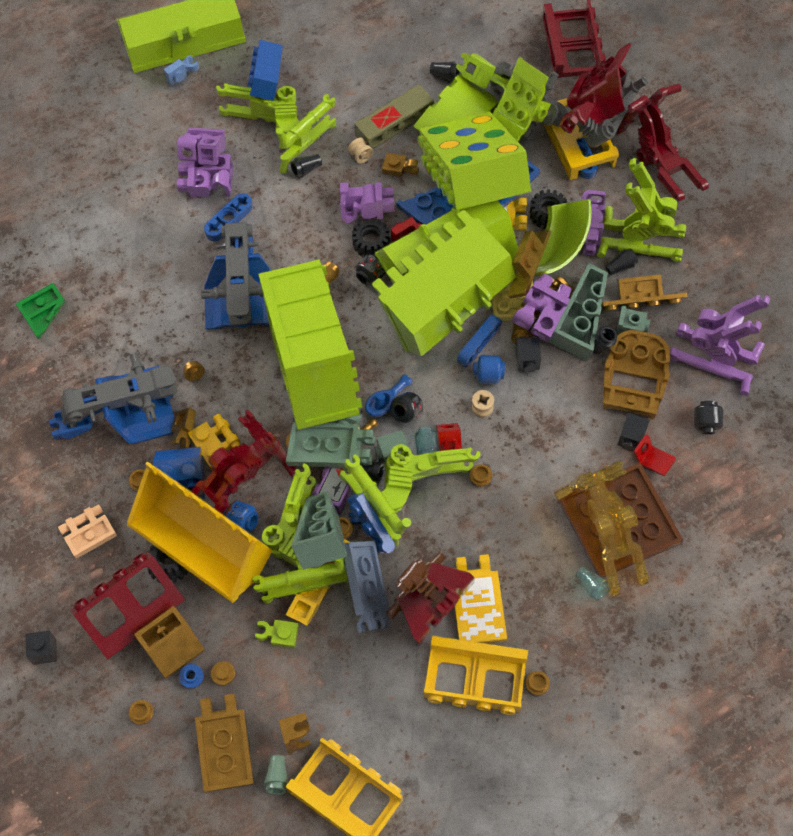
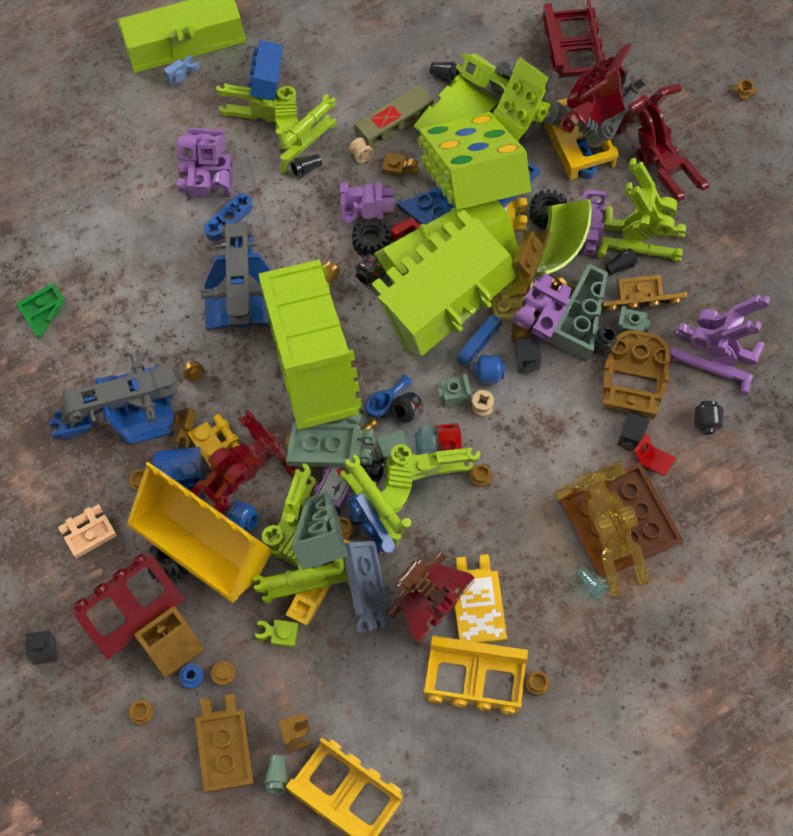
(455, 391): none -> sand green brick
(745, 89): none -> pearl gold plate

